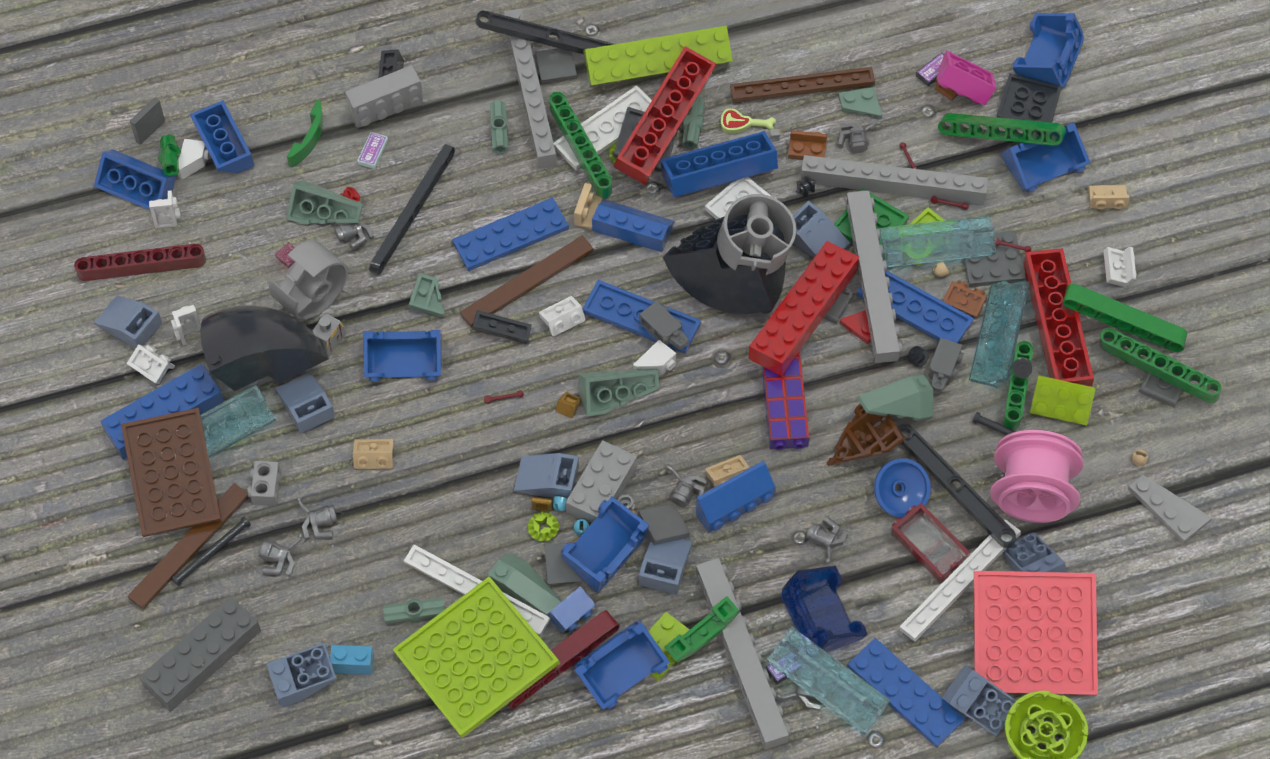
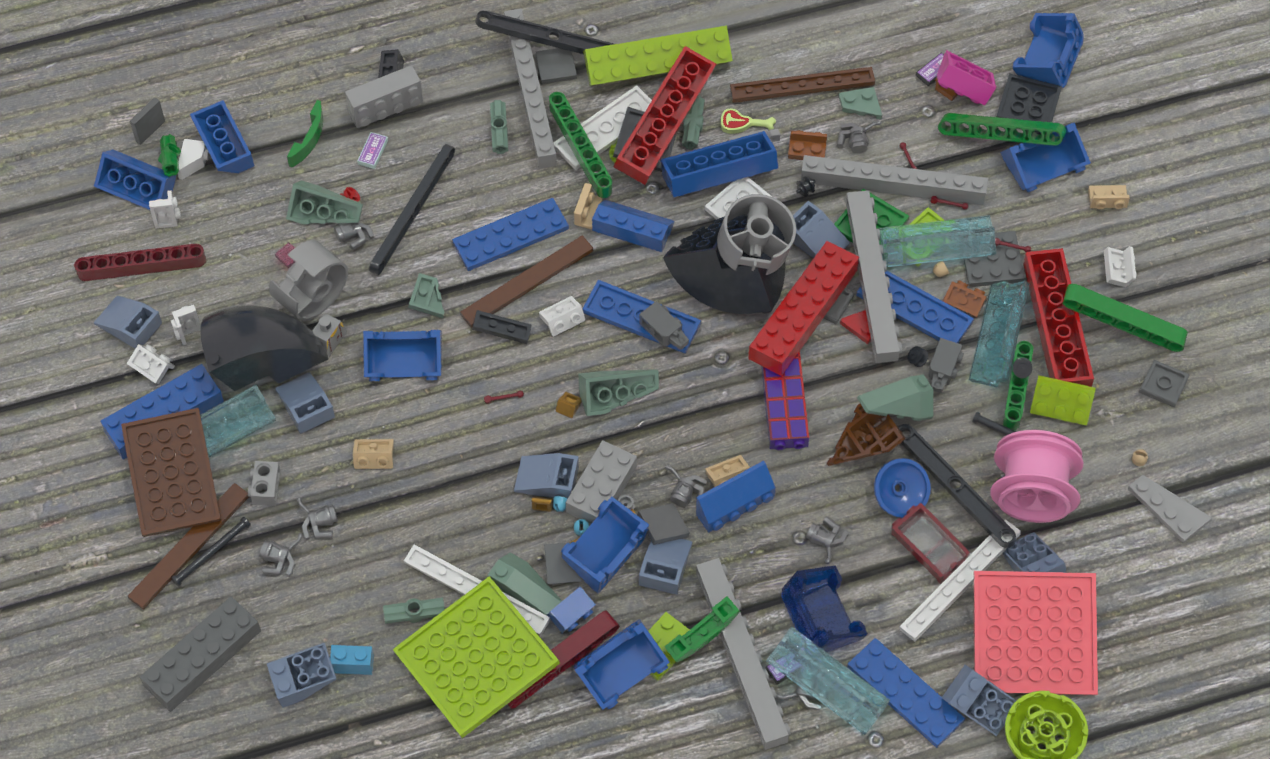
(546, 533): lime gear -> none
(657, 357): white slope -> none
(1165, 373): green beam -> none

